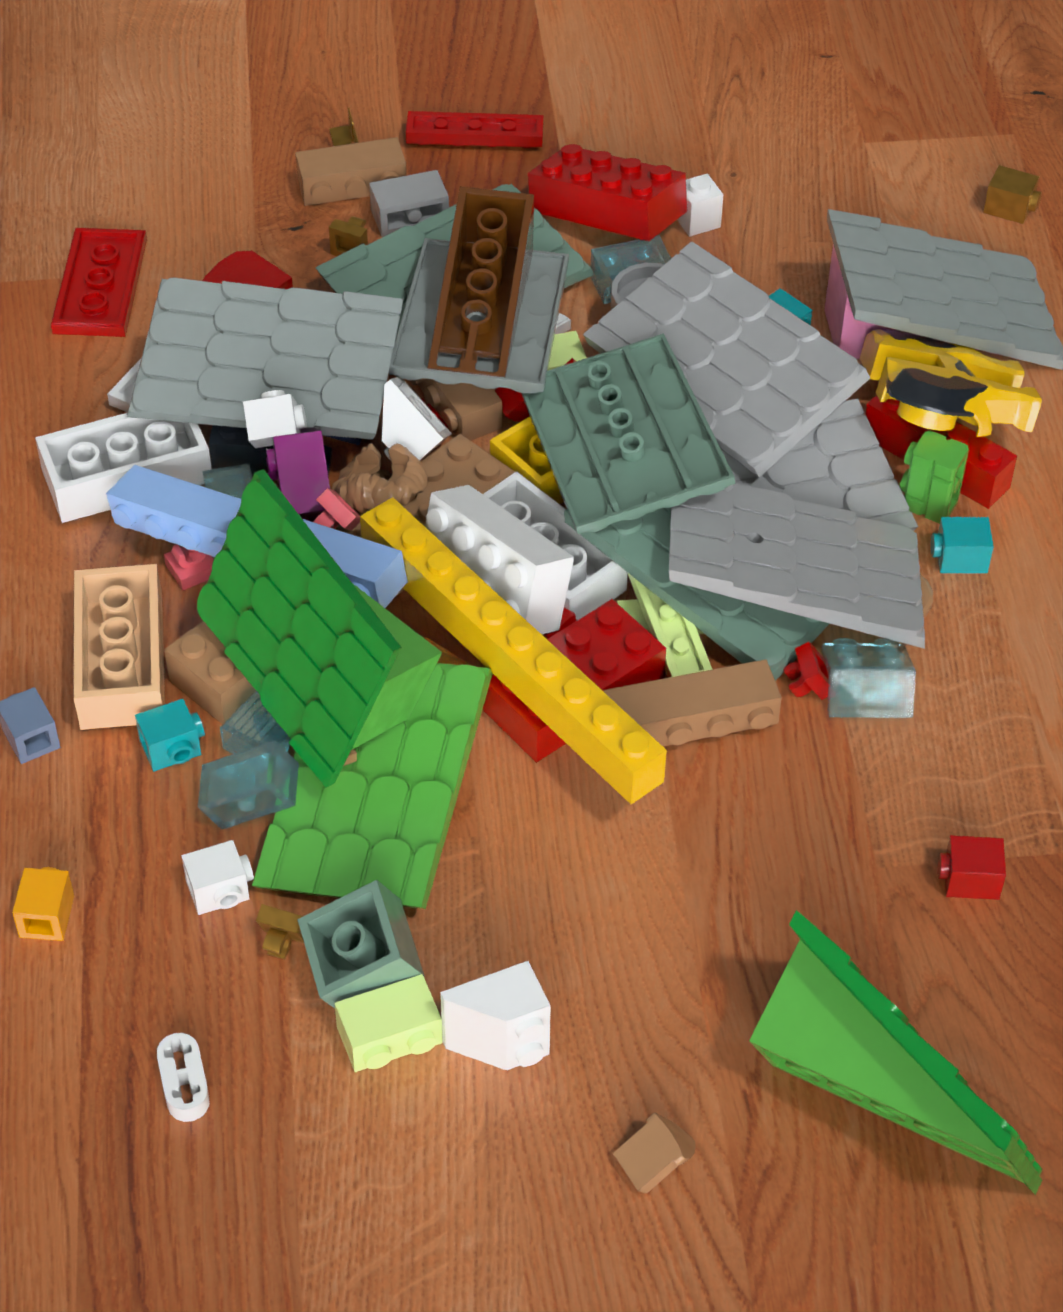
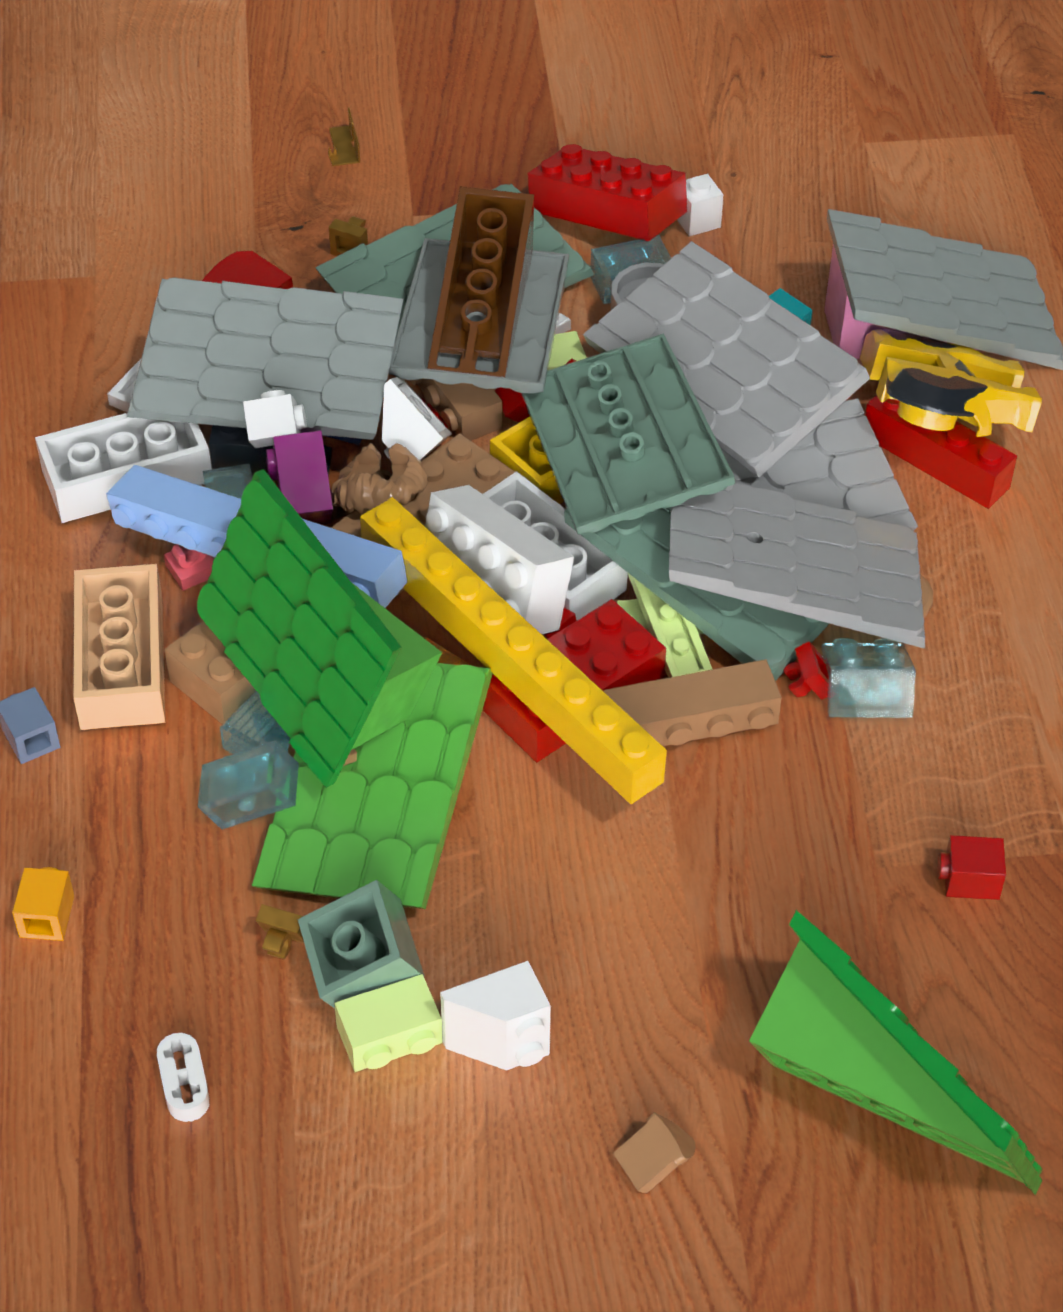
(99, 282): red tile -> none
(169, 734): teal brick -> none
(217, 877): white brick -> none
(336, 511): coral tile -> none
(347, 169): medium nougat brick -> none
(407, 200): light grey brick -> none
(474, 129): red plate -> none
(934, 475): bright green brick -> none
(963, 545): teal brick -> none
(1012, 194): pearl gold brick -> none

